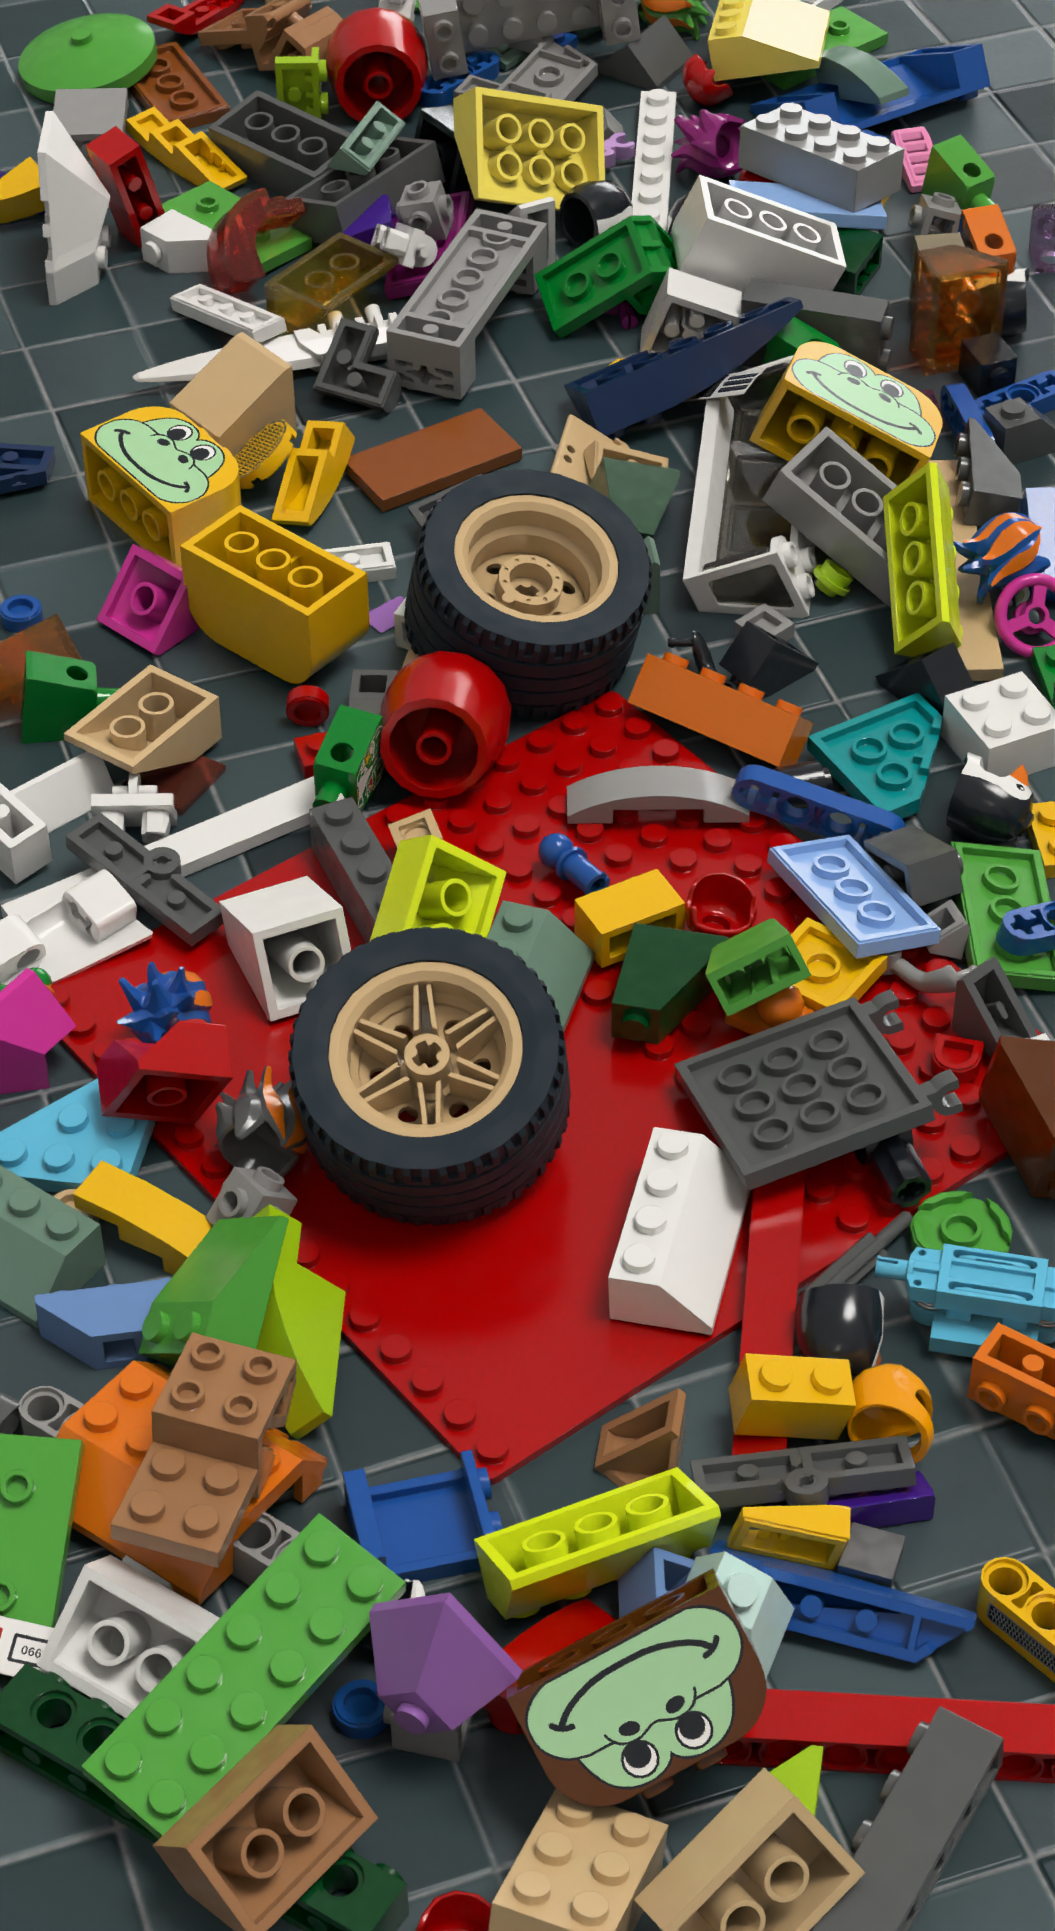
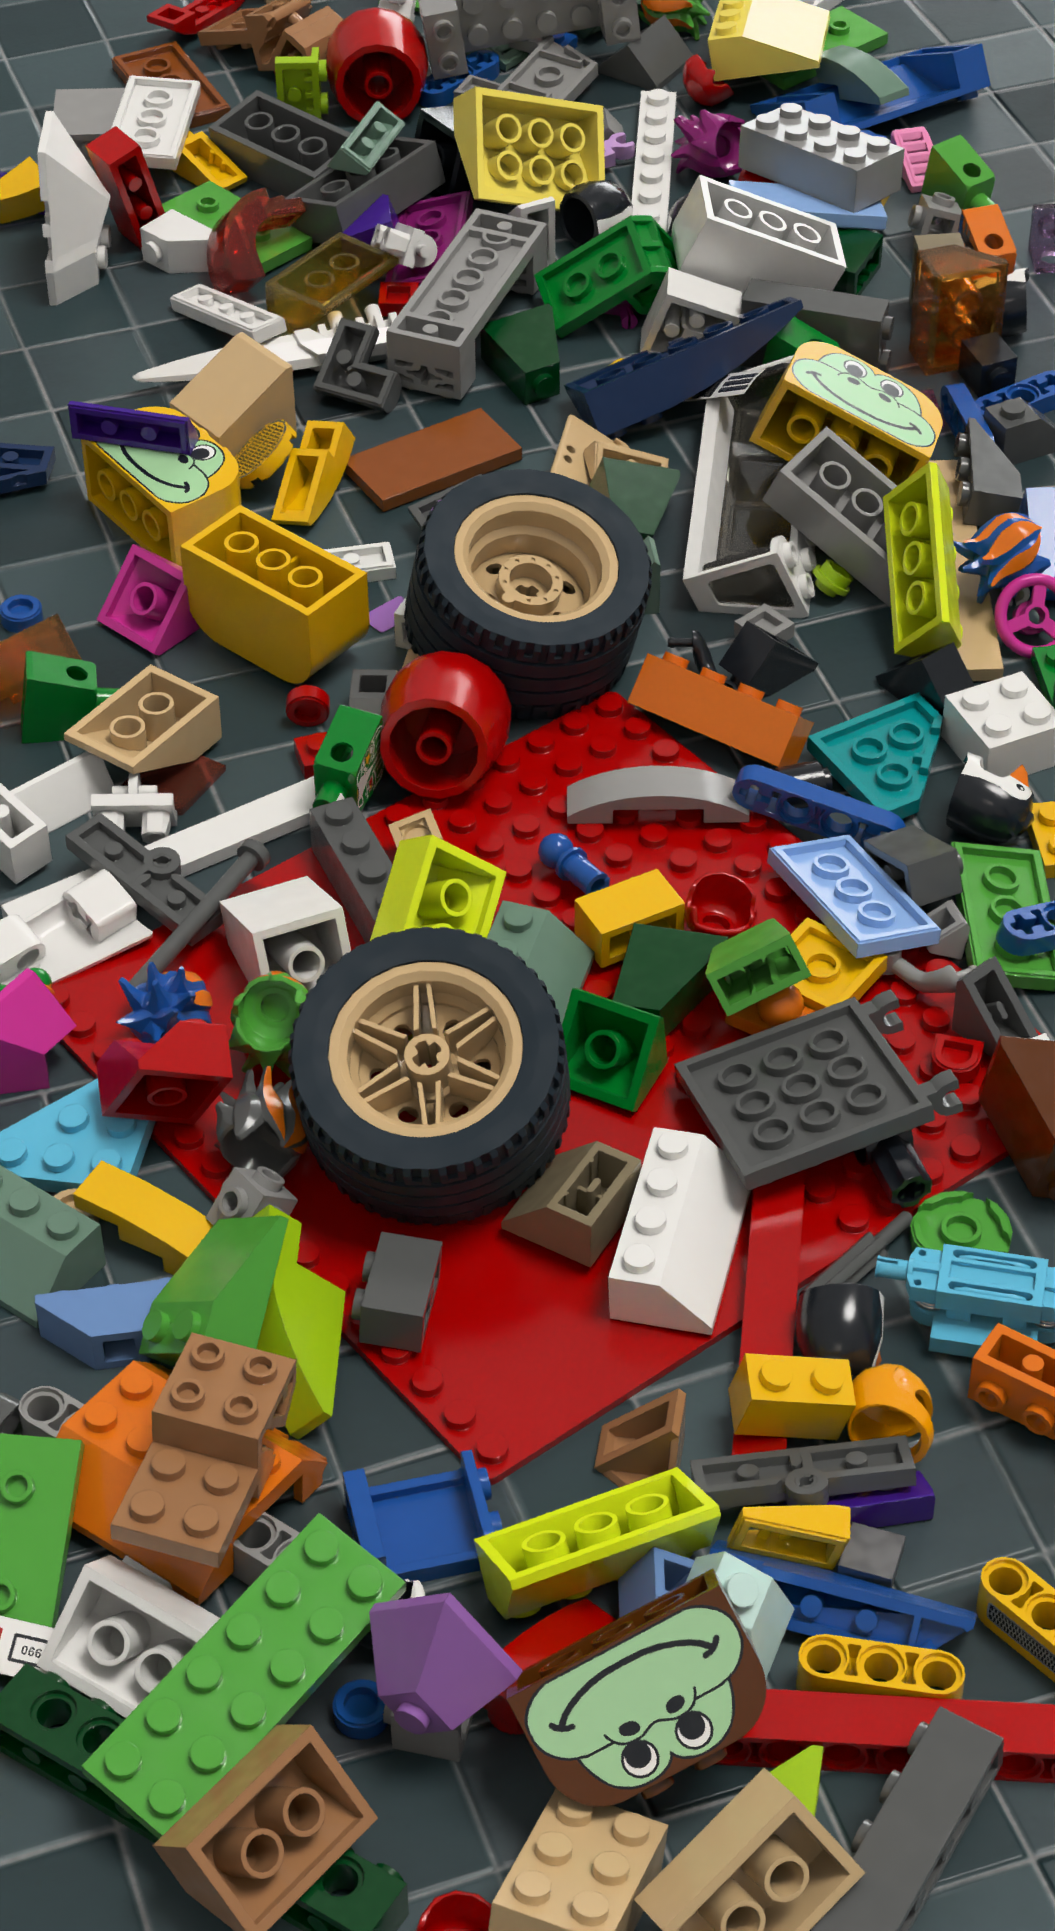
(88, 54): bright green dish -> none
(132, 428): none -> dark purple slope
(158, 116): none -> white tile
(251, 857): none -> dark grey bar
(264, 1019): none -> bright green hair
(395, 295): none -> red plate
(398, 1291): none -> dark grey brick
(426, 208): light grey brick -> none
(524, 353): none -> dark green slope
(577, 1202): none -> dark tan slope
(612, 1049): none -> green slope
(857, 1662): none -> yellow beam

